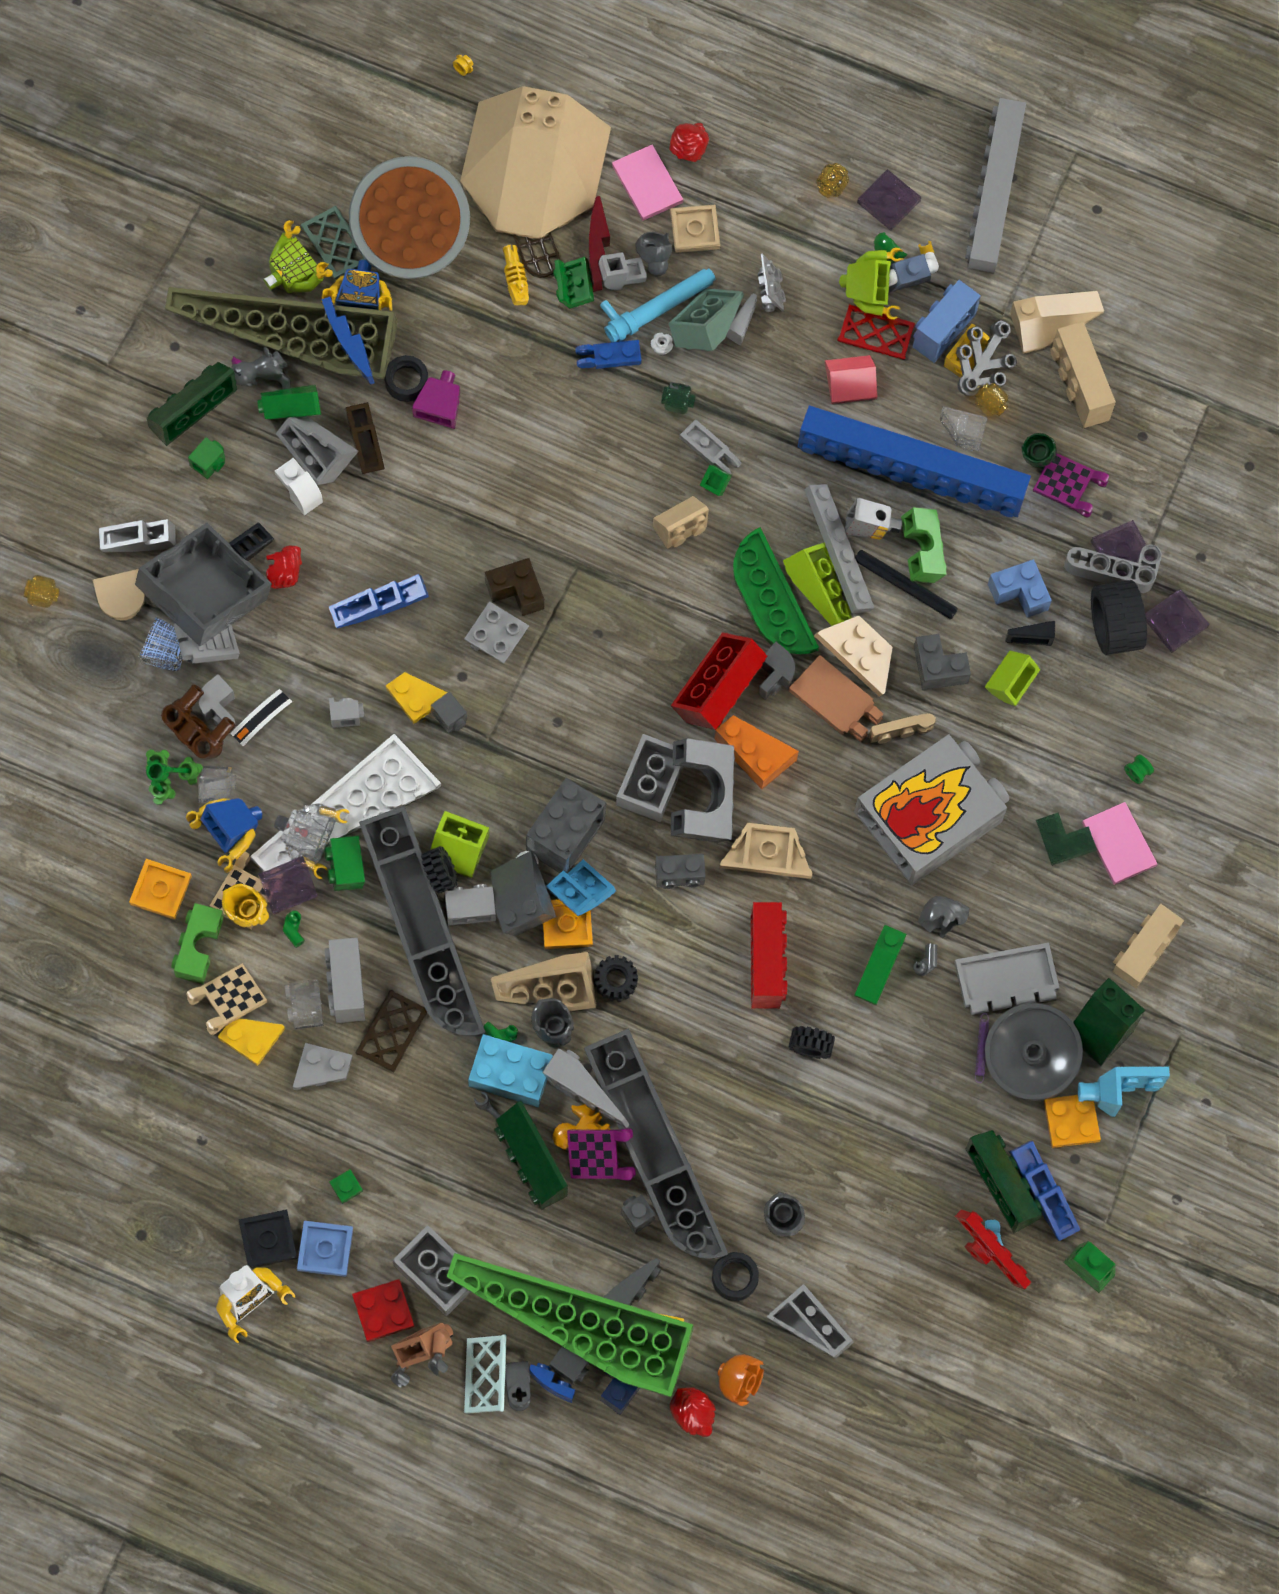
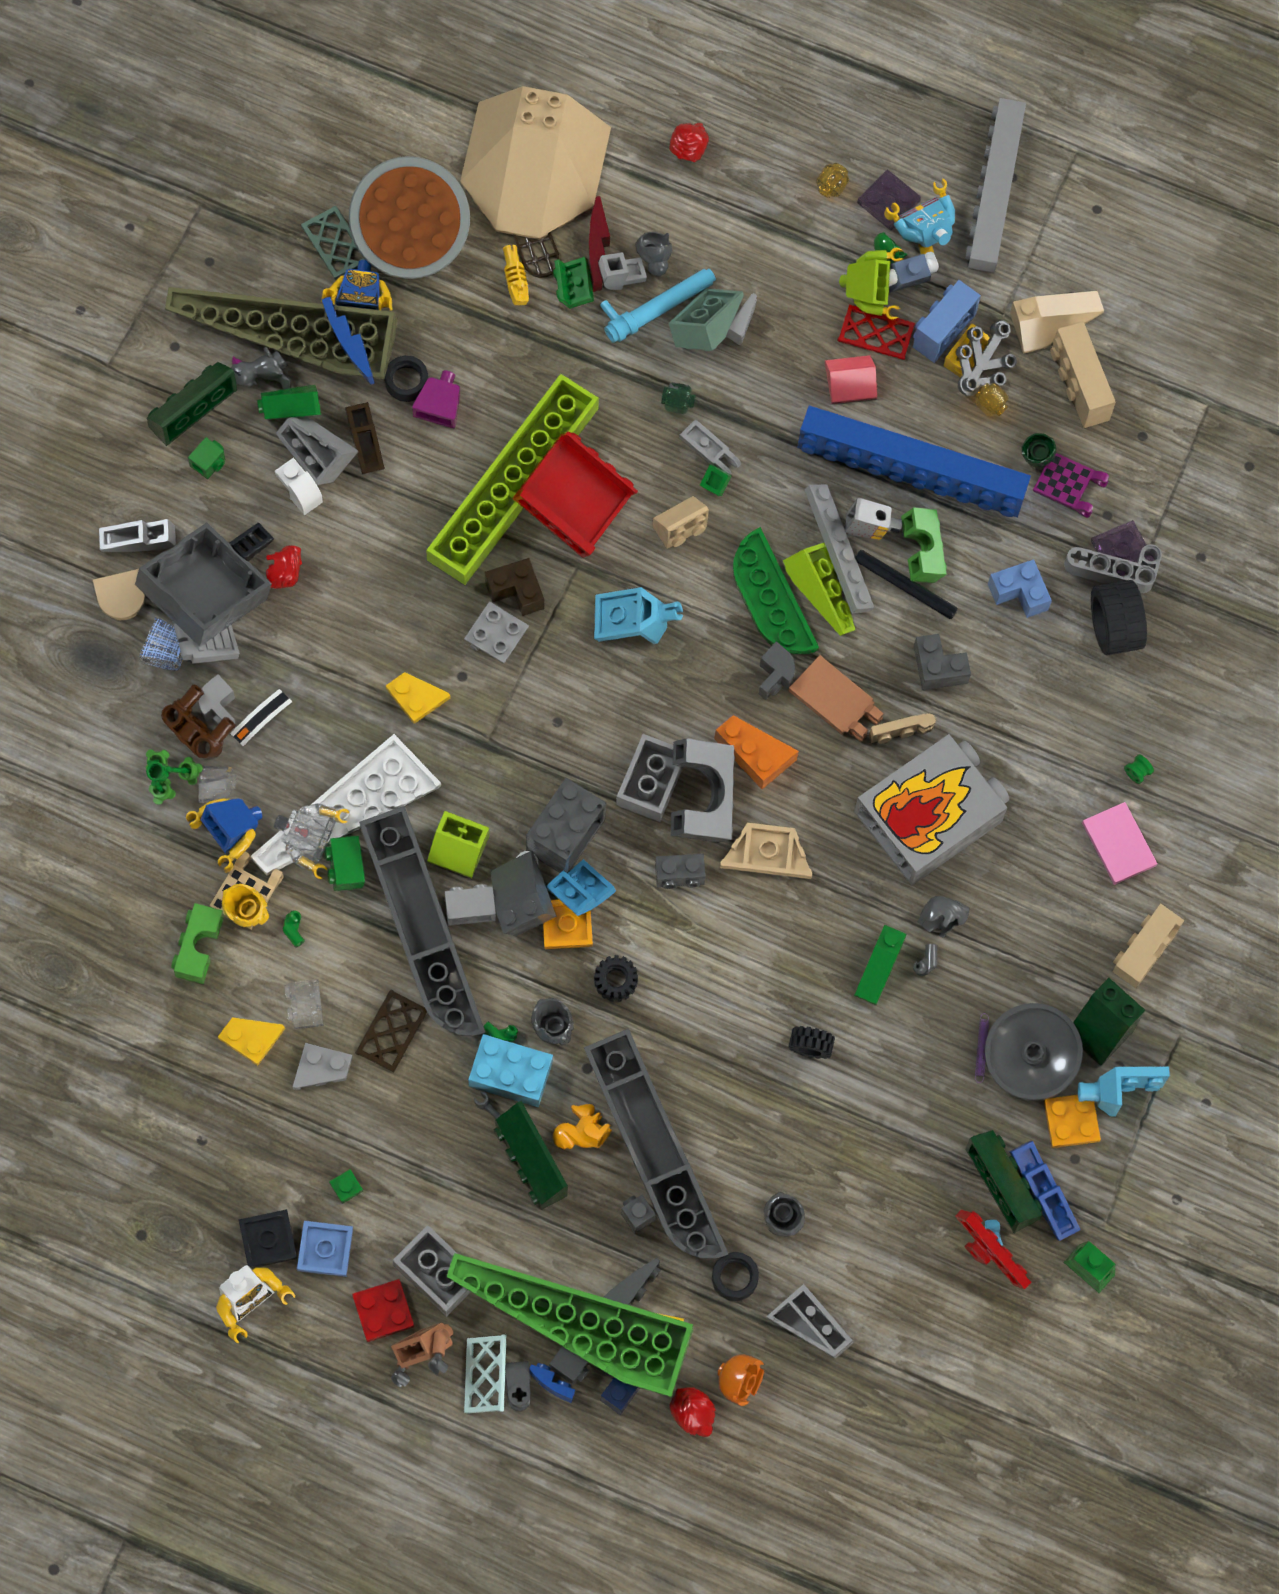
(41, 591): clear yellow head -> none
(160, 889): light orange plate -> none
(230, 995): tan flag -> none
(288, 885): clear purple plate -> none
(293, 265): lime torso -> none
(345, 712): light grey brick -> none
(345, 980): light grey brick -> none
(378, 602): blue slope -> none
(439, 869): black tyre -> none
(449, 713): dark grey brick -> none
(463, 64): yellow plate -> none
(490, 506): none -> lime brick
(563, 978): tan wedge -> none
(572, 1079): light grey wedge -> none
(574, 493): none -> red panel
(595, 1154): magenta flag -> none
(609, 354): blue hinge -> none
(633, 614): none -> medium azure plate
(647, 182): bright pink tile -> none
(666, 347): white plate -> none
(695, 228): tan plate -> none
(719, 681): red brick -> none
(767, 953): red brick -> none
(769, 281): light grey hinge -> none
(860, 650): tan wing -> none
(927, 222): none -> medium azure torso
(964, 428): clear slope -> none
(1007, 976): light grey hinge -> none
(1012, 677): lime brick -> none
(1033, 634): black slope -> none
(1064, 846): clear green plate -> none
(1176, 620): clear purple plate -> none

